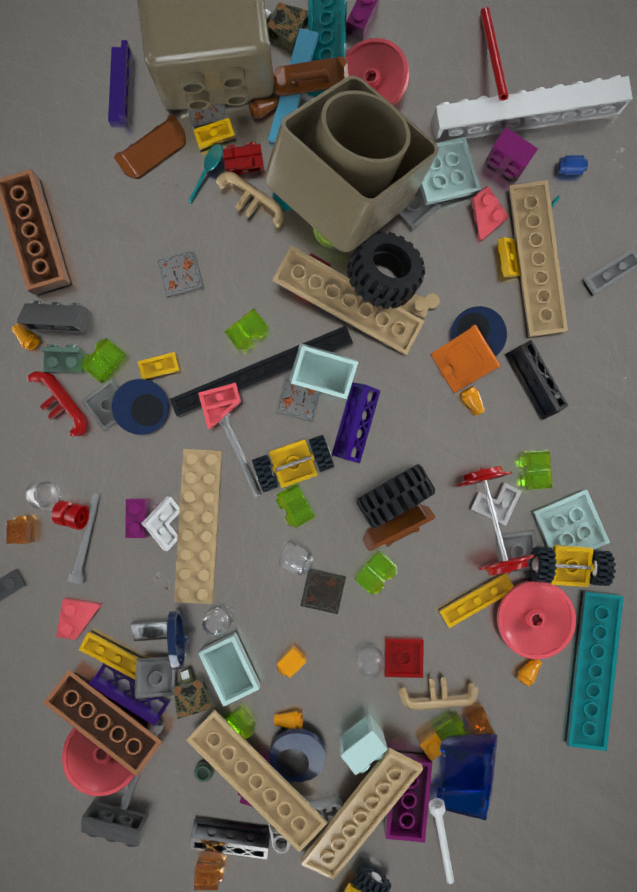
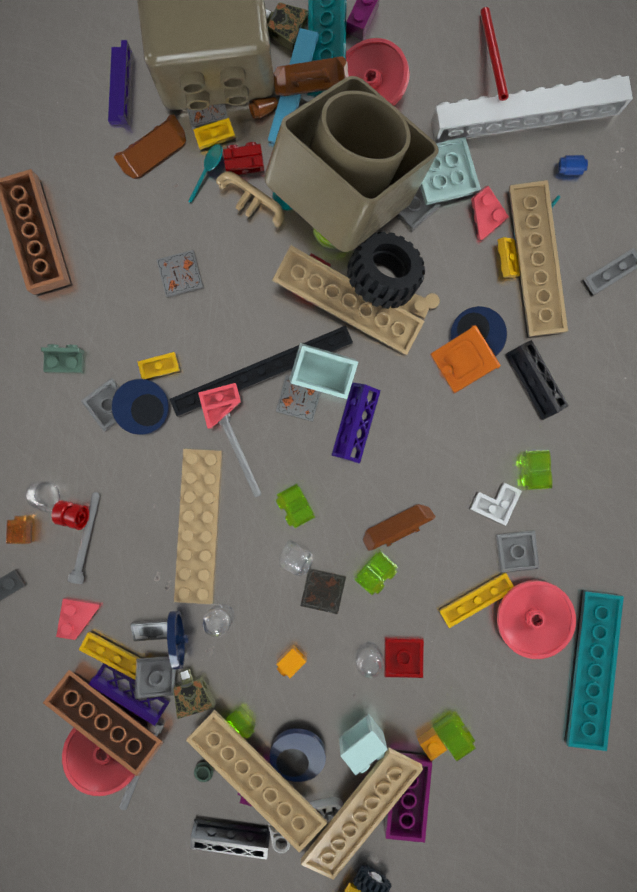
(25, 337): light orange cone -> none
(53, 317): dark grey slope -> none
(63, 398): red piece -> none
(103, 360): clear neon green brick -> none
(114, 824): dark grey slope -> none
(136, 512): magenta brick -> none
(159, 523): white plate -> none
(208, 875): clear orange brick -> none
(229, 669): light aqua piece -> none
(247, 330): clear neon green brick -> none
(289, 720): light orange cone -> none
(292, 463): plate -> none
(396, 496): black tyre -> none
(437, 809): white piece -> none
(442, 701): tan piece -> none
(468, 773): clear blue windscreen -> none
(473, 400): light orange cone -> none
(479, 721): clear orange brick -> none
(506, 565): red axle -> none
(511, 154): magenta brick -> none
(529, 672): light orange cone -> none
(572, 522): light aqua plate -> none
(572, 566): plate -> none

